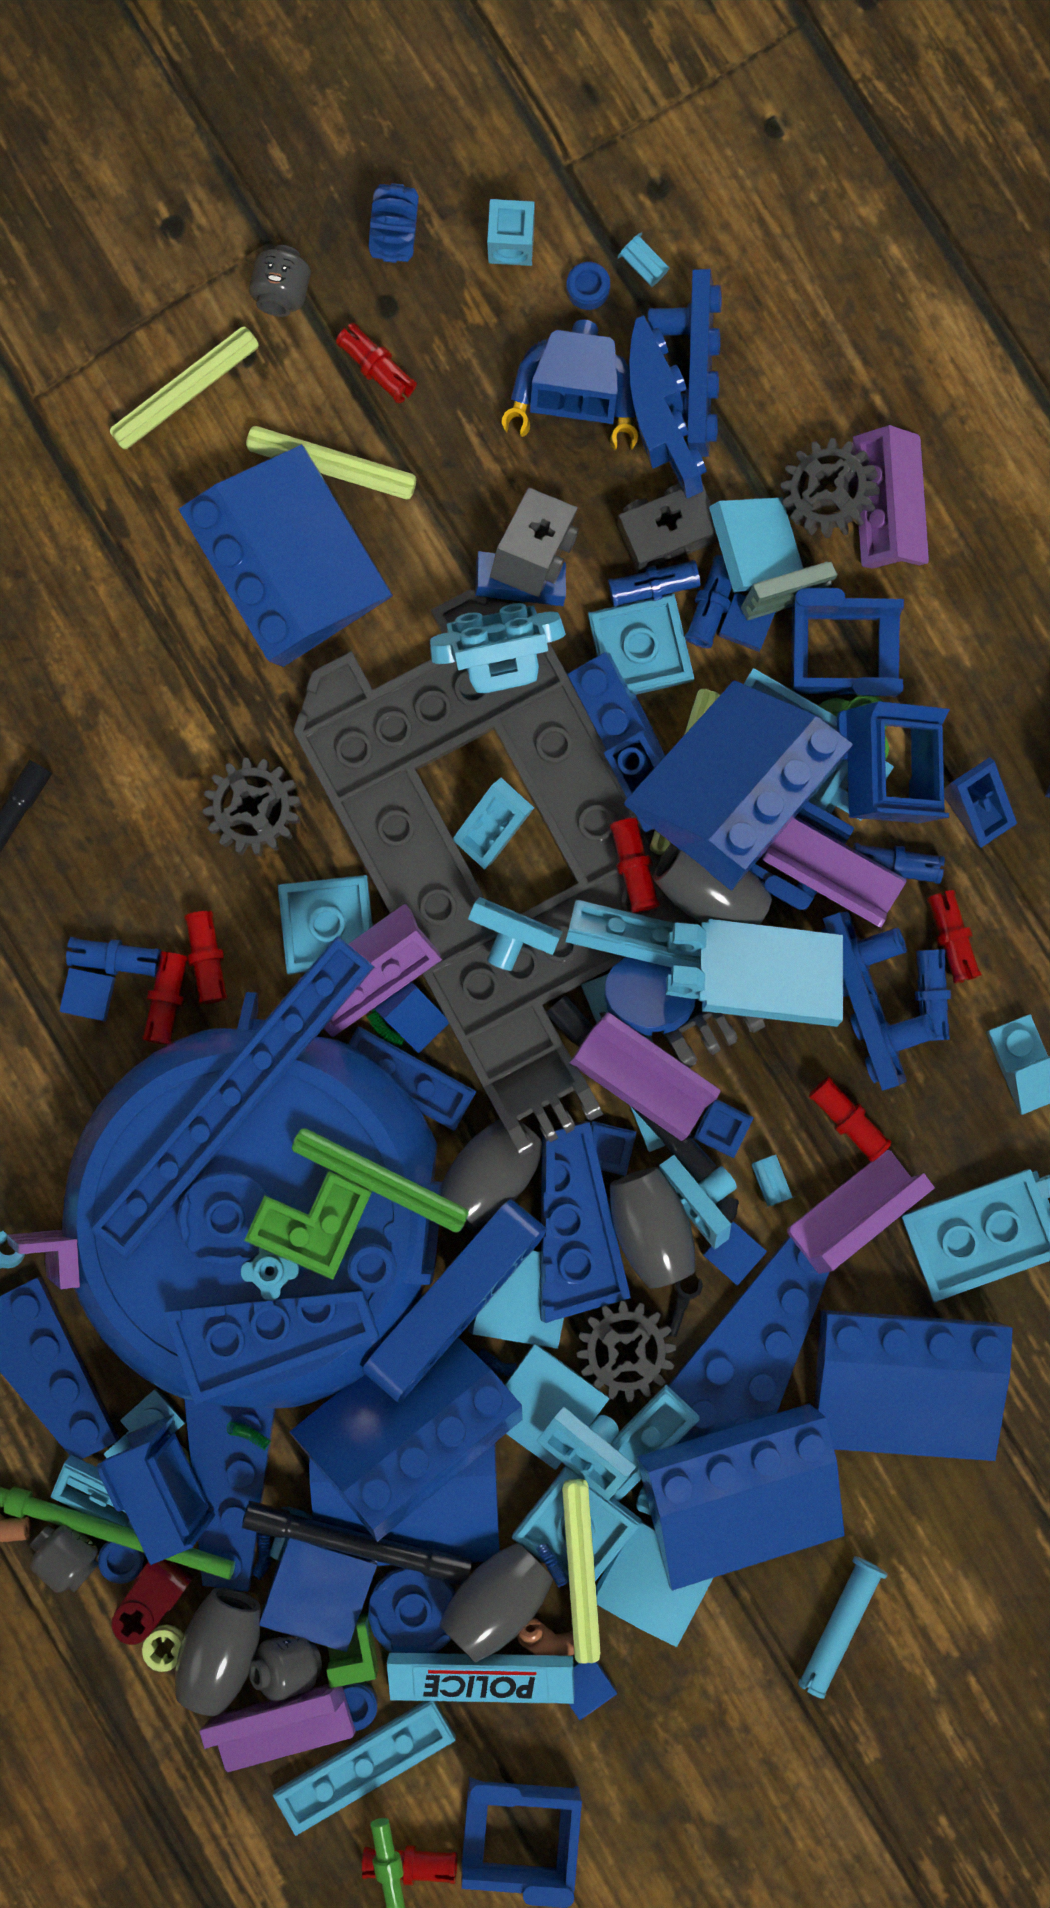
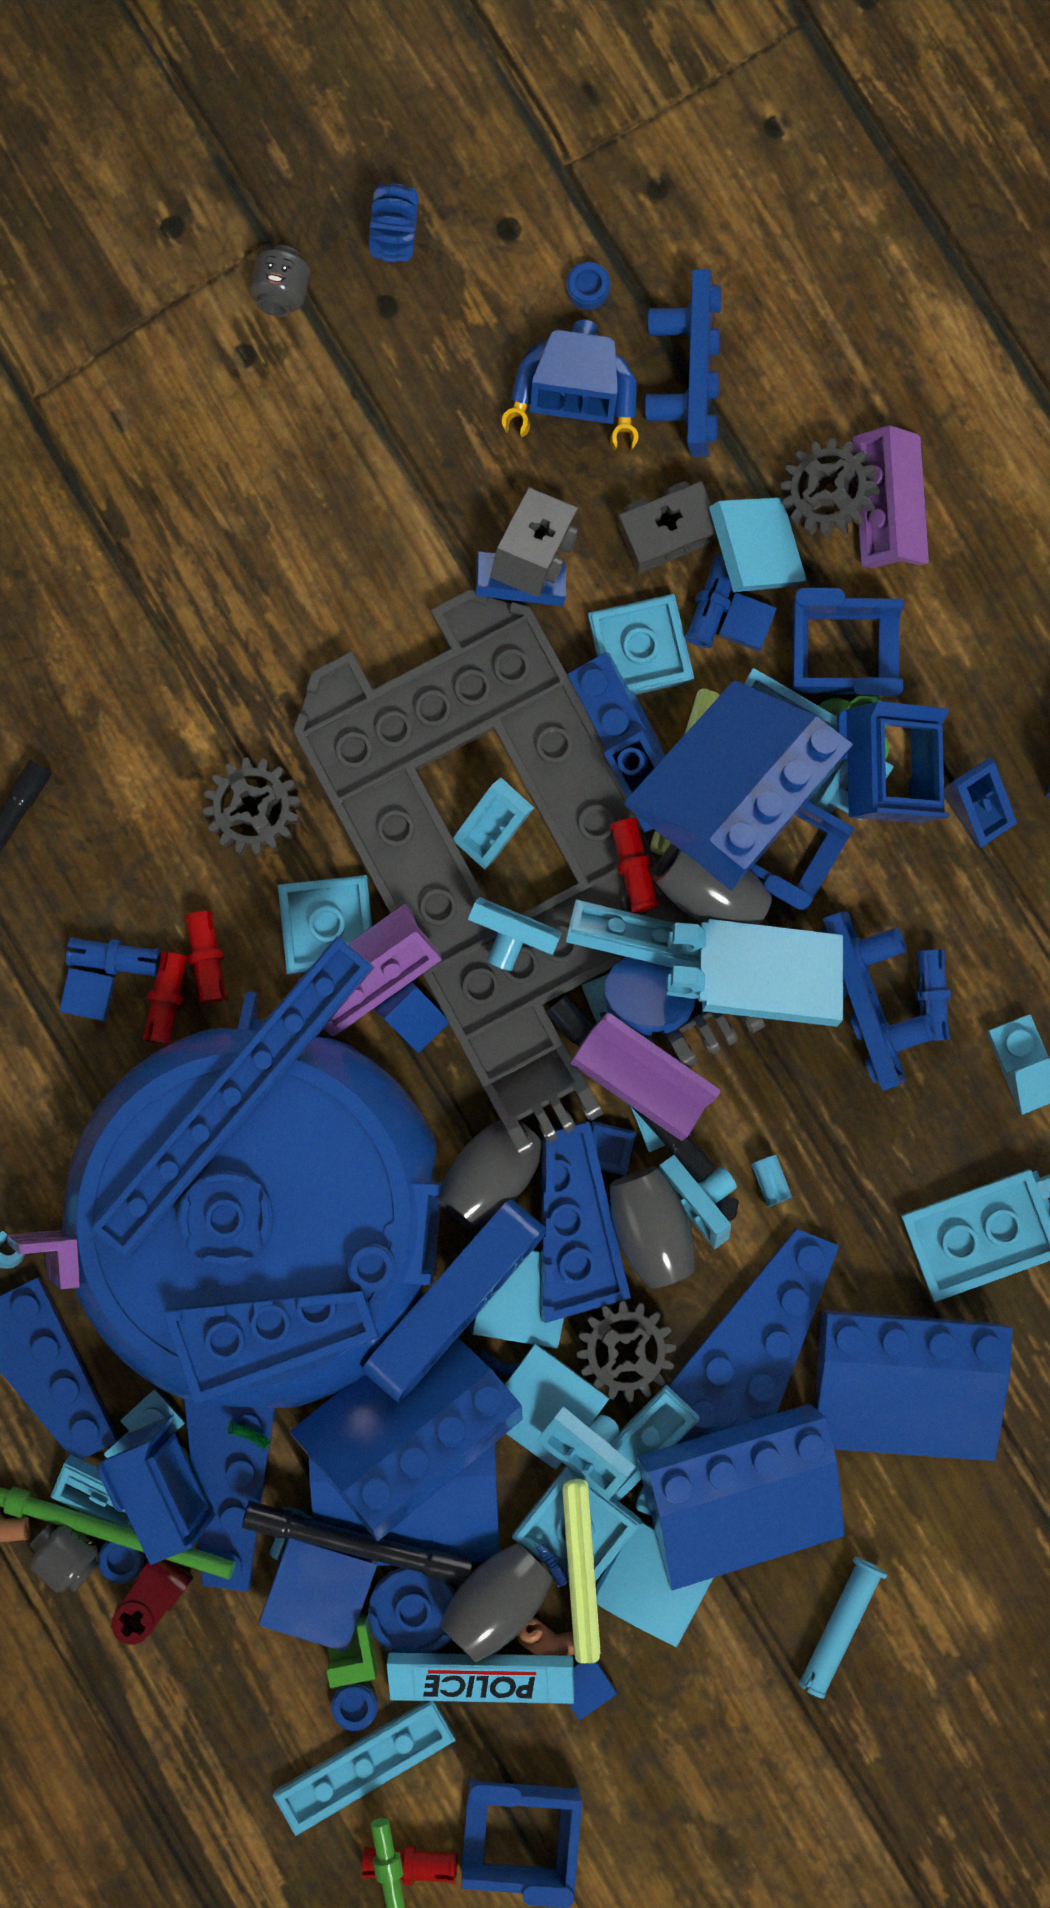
(150, 1645): yellowish green bush -> none
(184, 387): yellowish green axle -> none
(217, 1651): dark grey piece -> none
(262, 1567): blue leg -> none
(269, 1285): medium azure plate -> none
(279, 1728): medium lavender panel -> none
(285, 1667): dark grey head -> none
(286, 554): blue slope -> none
(313, 1239): bright green tile -> none
(336, 463): yellowish green axle -> none
(376, 363): red pin -> none
(380, 1180): bright green axle -> none
(390, 1035): green leg -> none
(430, 1089): blue tile -> none
(498, 647): medium azure piece -> none
(511, 232): medium azure brick -> none
(644, 260): medium azure piece -> none
(654, 583): blue pin -> none
(657, 405): blue slope -> none
(681, 1304): black hand -> none
(723, 1128): blue tile -> none
(736, 1255): blue tile -> none
(780, 591): sand green tile -> none
(835, 870): medium lavender panel -> none
(850, 1119): red pin -> none
(857, 1212): medium lavender panel -> none
(906, 864): blue pin -> none
(954, 936): red pin -> none

